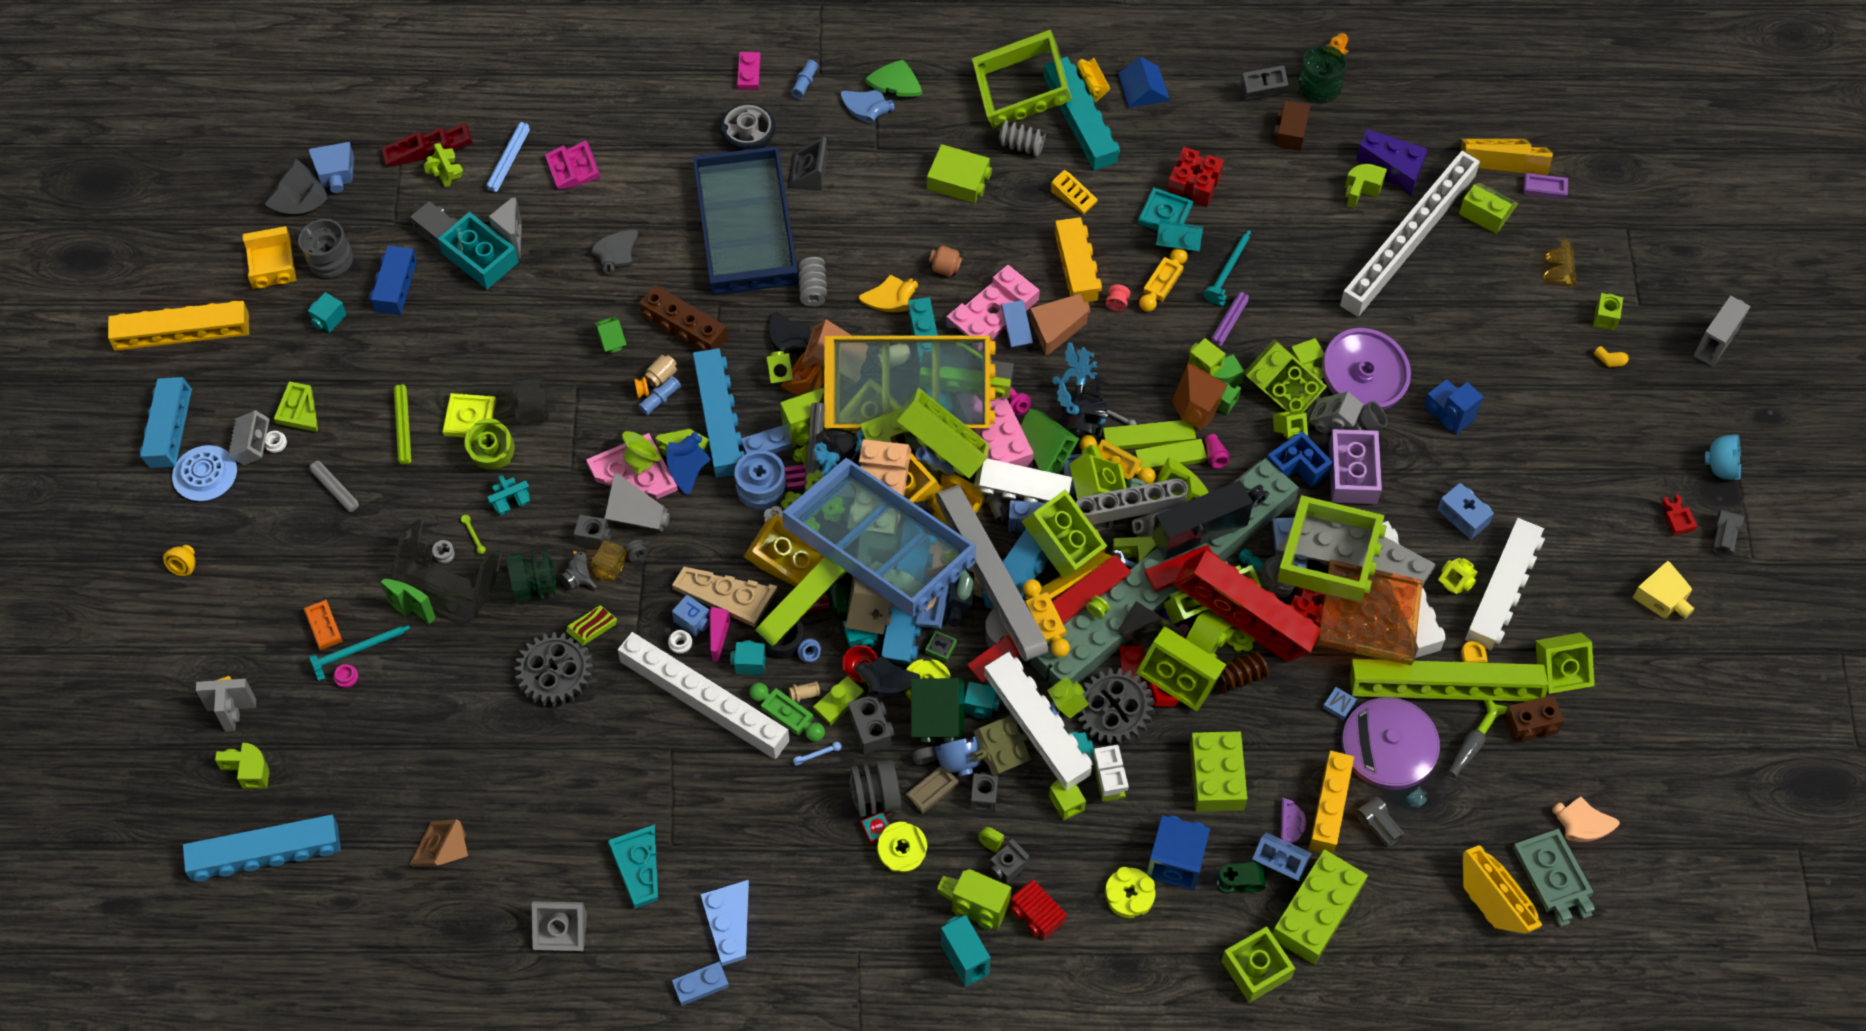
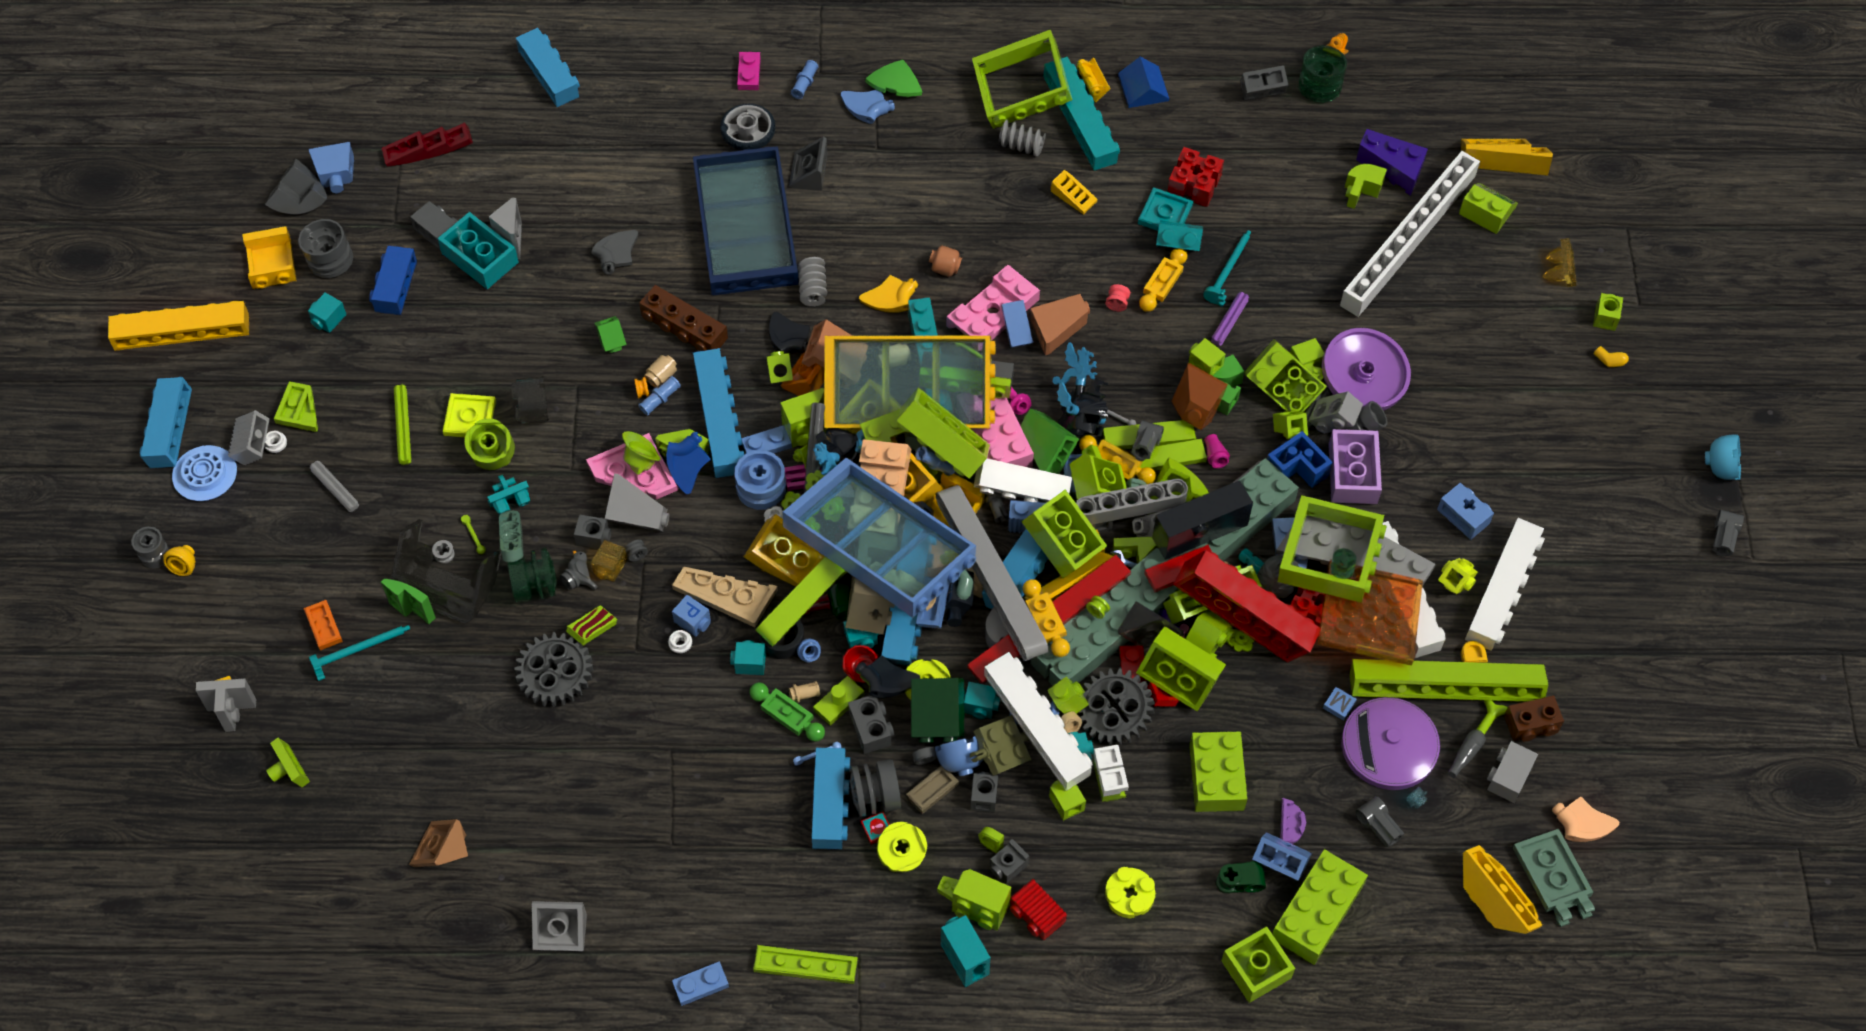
(149, 546): none -> dark grey wheel
(250, 763): lime brick -> none
(261, 848): dark azure brick -> none
(287, 765): none -> lime tile
(345, 676): dark pink plate -> none
(440, 165): lime hips -> none
(508, 157): light blue axle -> none
(511, 536): none -> sand green beam
(548, 67): none -> dark azure brick
(572, 165): dark pink slope -> none
(636, 863): teal wing -> none
(704, 695): white brick -> none
(718, 630): dark pink slope -> none
(727, 919): light blue wing -> none
(805, 964): none -> lime tile
(828, 800): none -> dark azure brick
(941, 646): tile -> none
(959, 174): lime brick -> none
(1071, 721): none -> tan tile
(1076, 259): yellow brick -> none
(1147, 438): none -> dark grey piece
(1178, 852): blue slope -> none
(1242, 669): reddish brown piece -> none
(1257, 495): black bush -> none
(1292, 125): reddish brown brick -> none
(1331, 802): yellow brick -> none
(1348, 560): none -> clear green wheel
(1454, 406): blue brick -> none
(1512, 771): none -> light grey brick
(1545, 186): medium lavender tile -> none
(1566, 662): lime slope -> none
(1665, 592): light yellow torso -> none
(1678, 518): red plate -> none
(1722, 331): light grey brick -> none

